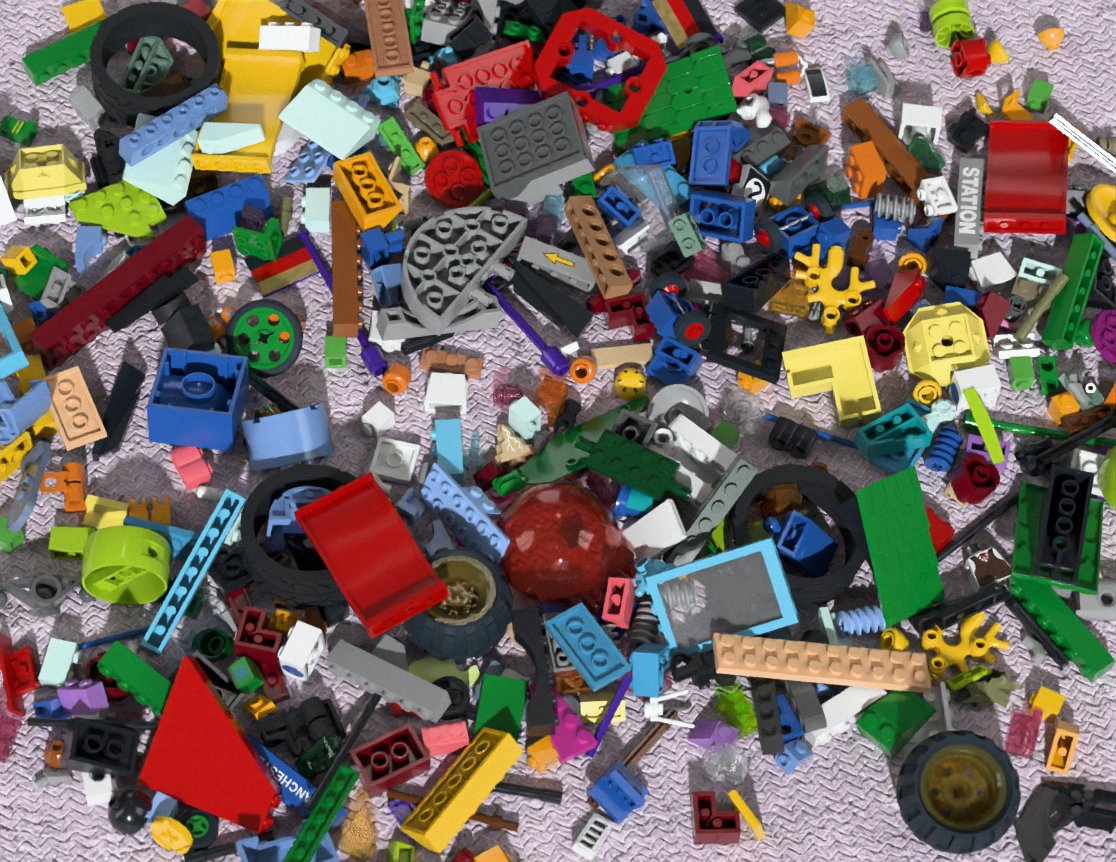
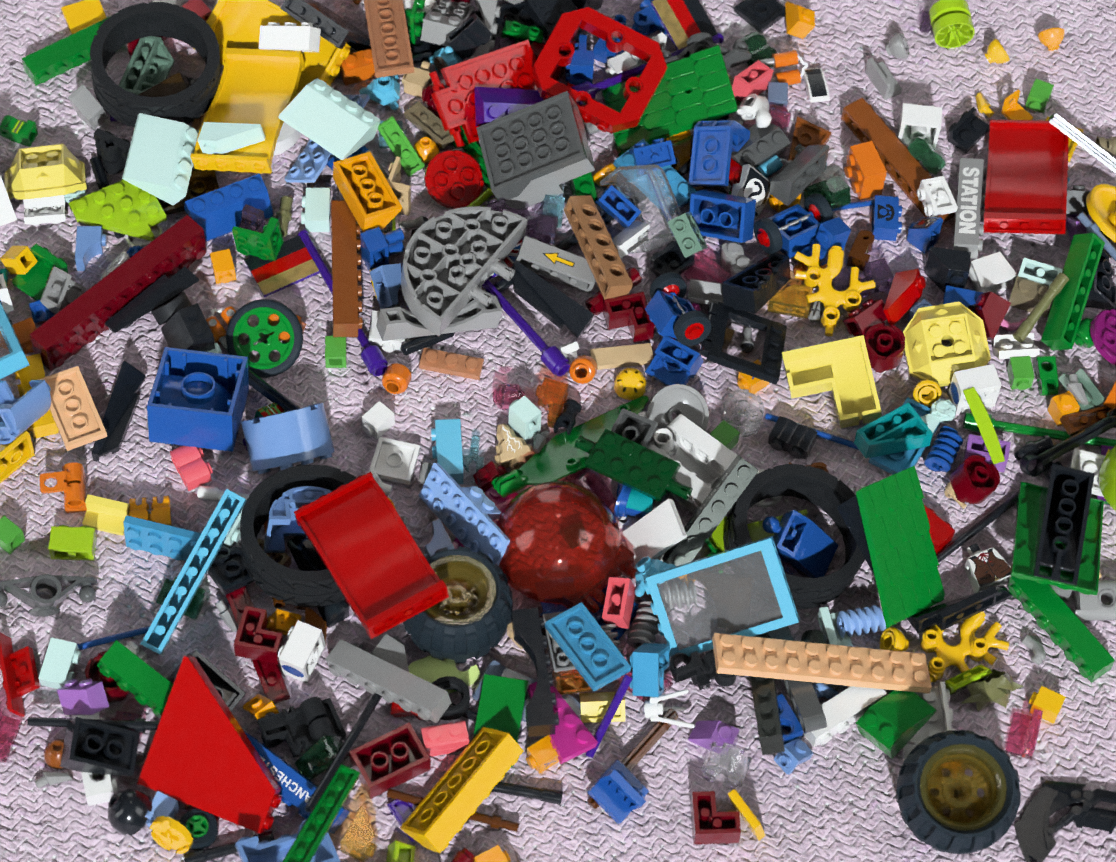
(26, 496): sand blue piece -> none
(49, 708): blue panel -> none
(126, 565): lime cylinder -> none
(173, 125): medium blue brick -> none
(213, 644): dark green hat -> none
(245, 675): green brick -> none
(411, 507): light blue panel -> none
(446, 393): white torso -> none
(585, 850): white slope -> none
(737, 712): clear neon green bracket -> none
(781, 500): clear orange brick -> none
(863, 80): clear light blue brick -> none
(895, 207): light grey piece -> none
(912, 260): light orange brick -> none
(970, 57): red brick -> none
(1016, 309): dark grey wheel -> none
(1052, 651): black axle -> none
(1062, 747): light orange slope -> none
(1084, 379): light grey arm -> none

